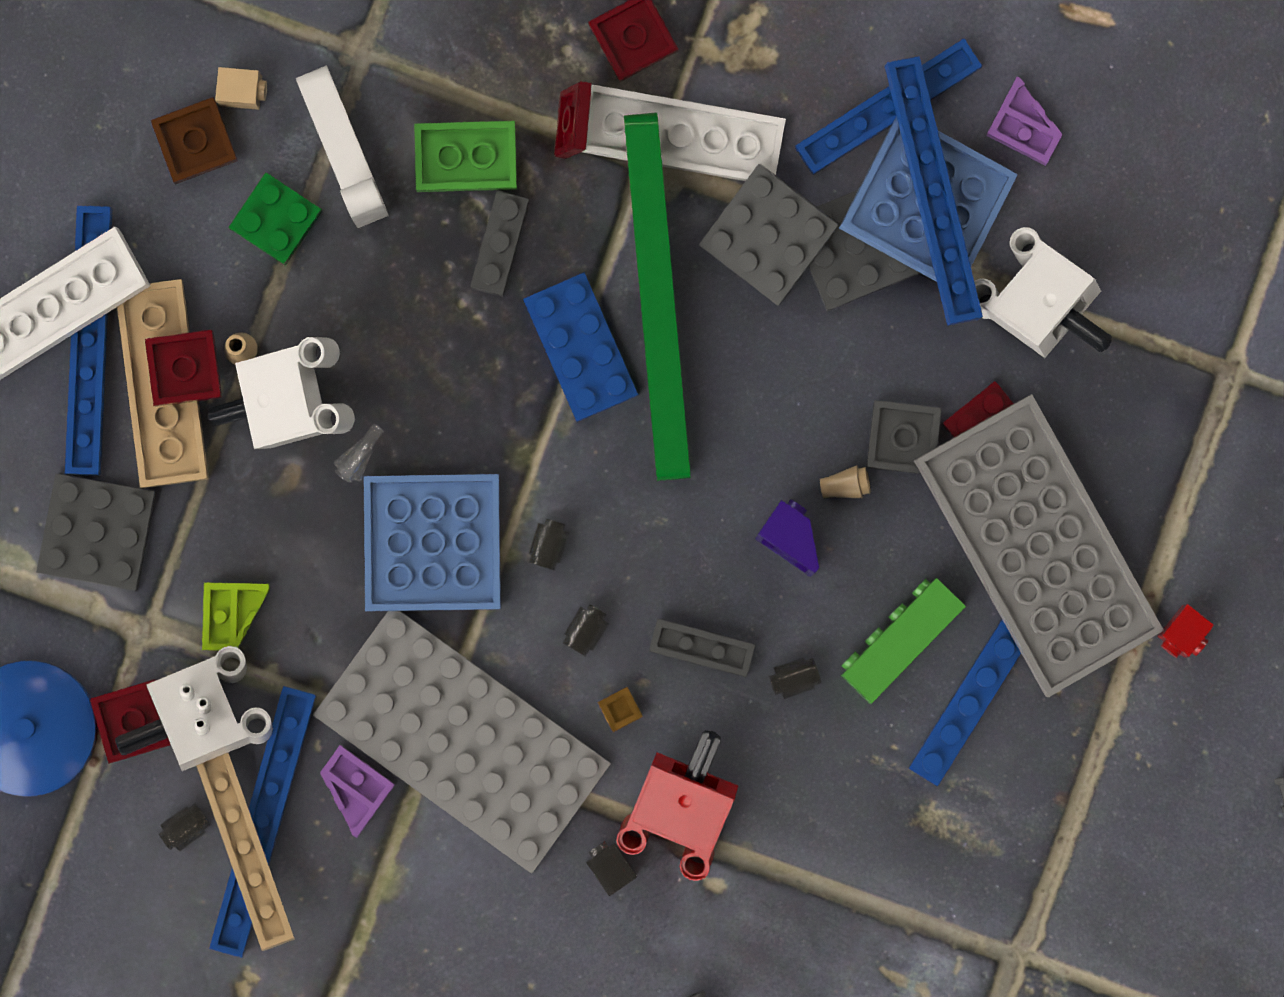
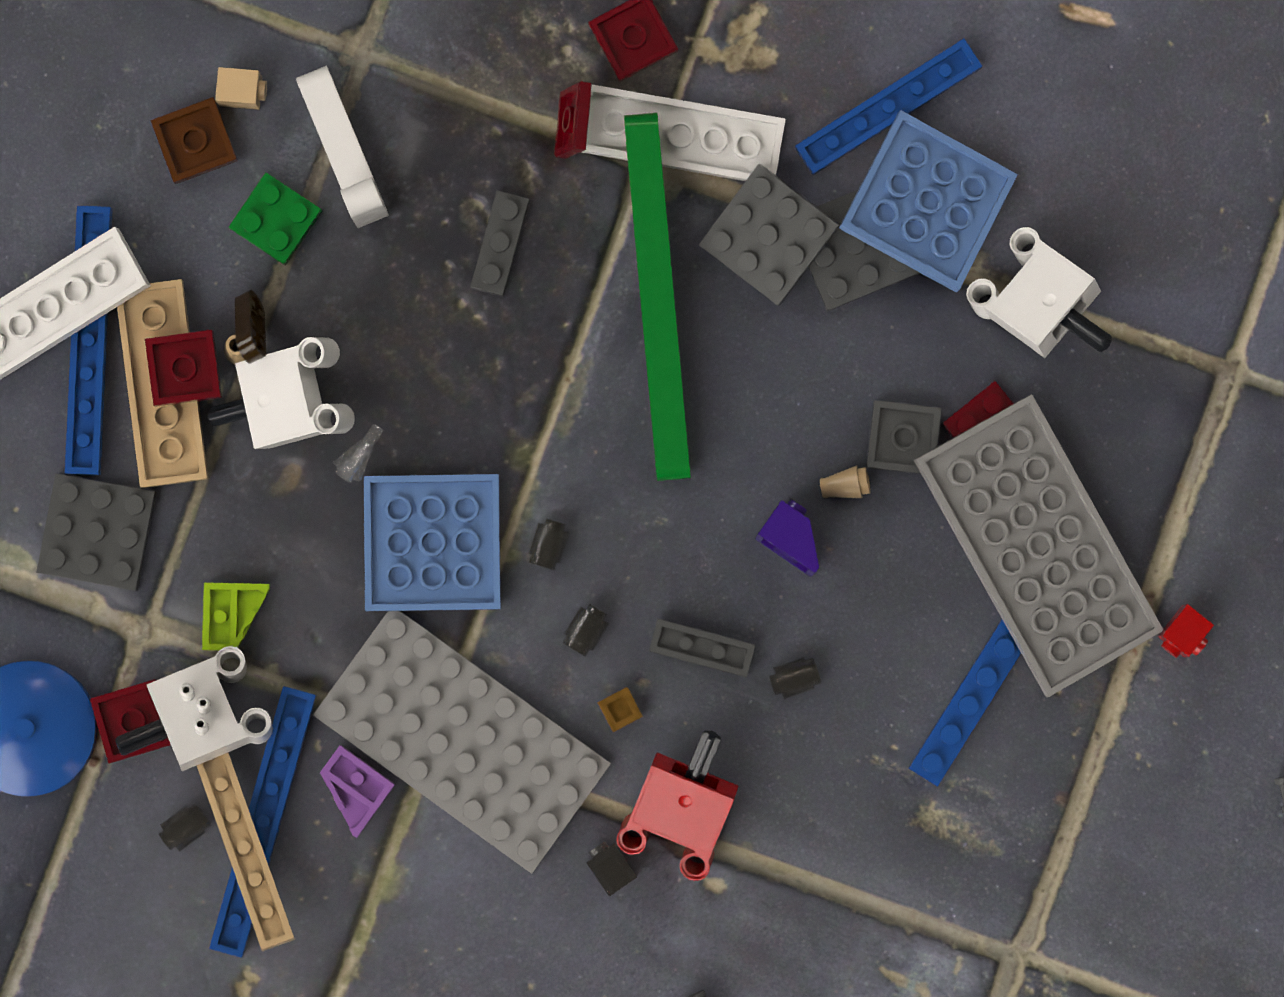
(250, 326): none -> dark brown beam
(465, 156): bright green plate -> none
(580, 347): blue plate -> none
(902, 640): bright green brick -> none
(933, 191): blue plate -> none
(1024, 125): medium lavender wing -> none

